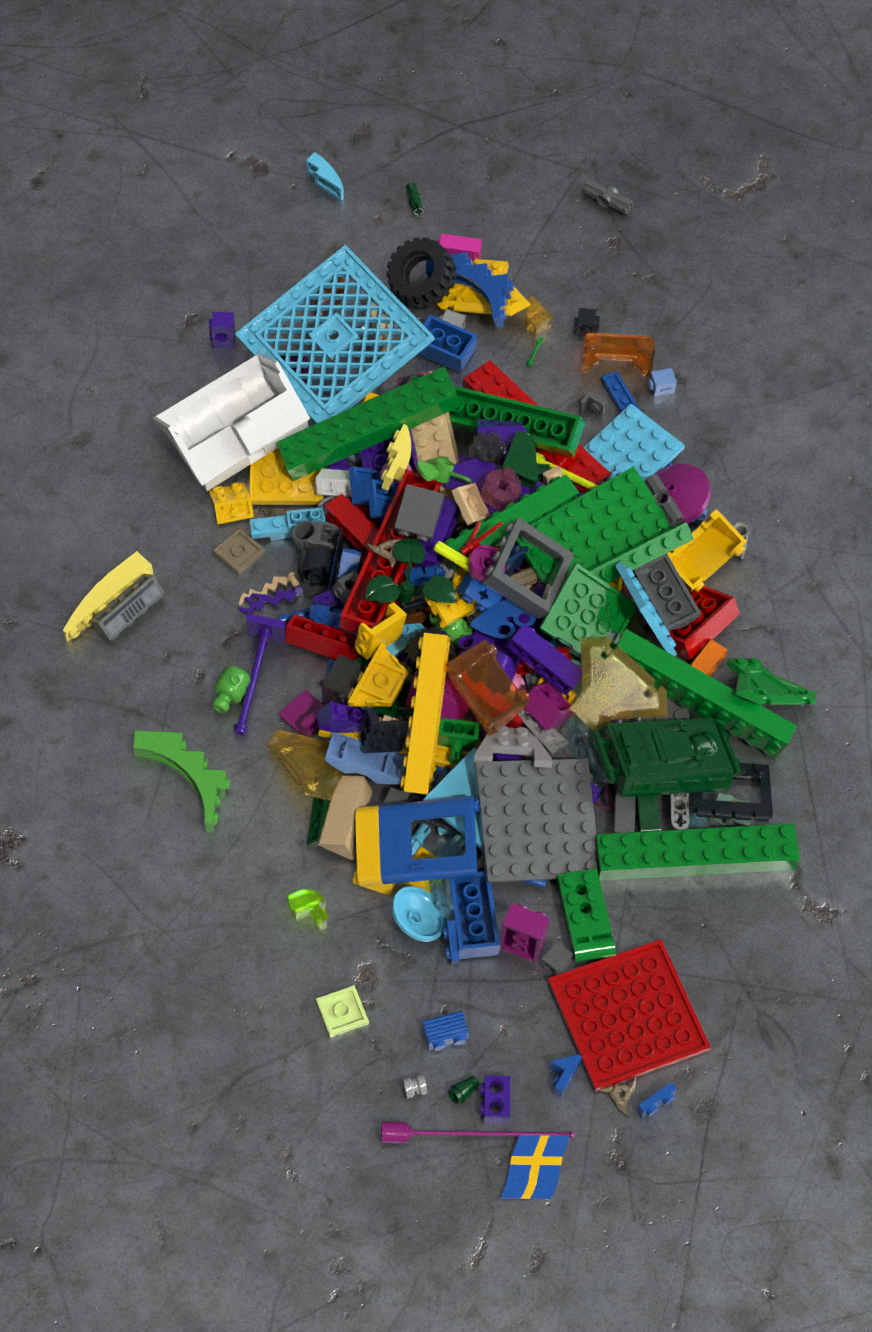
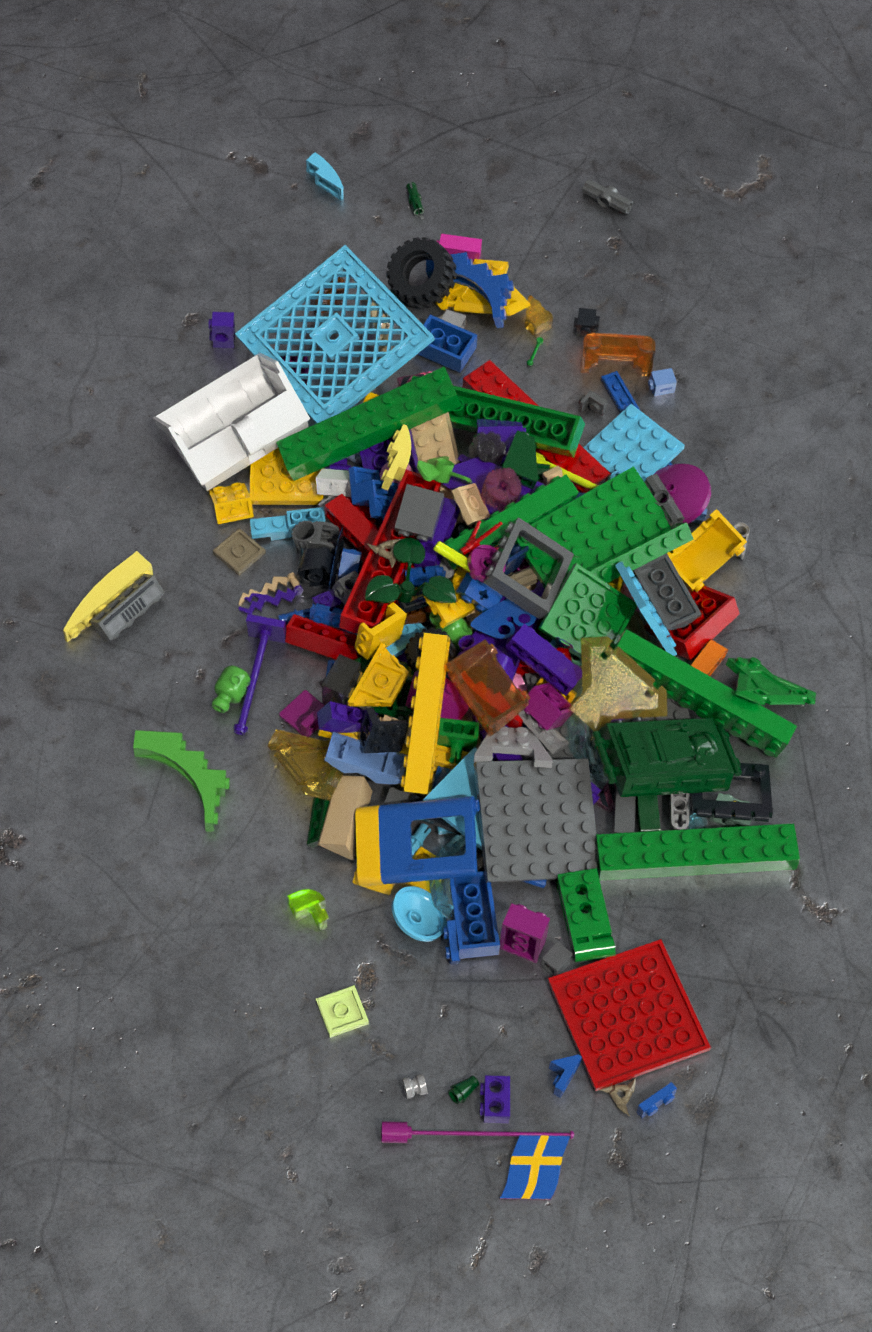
(445, 1031): blue brick -> none

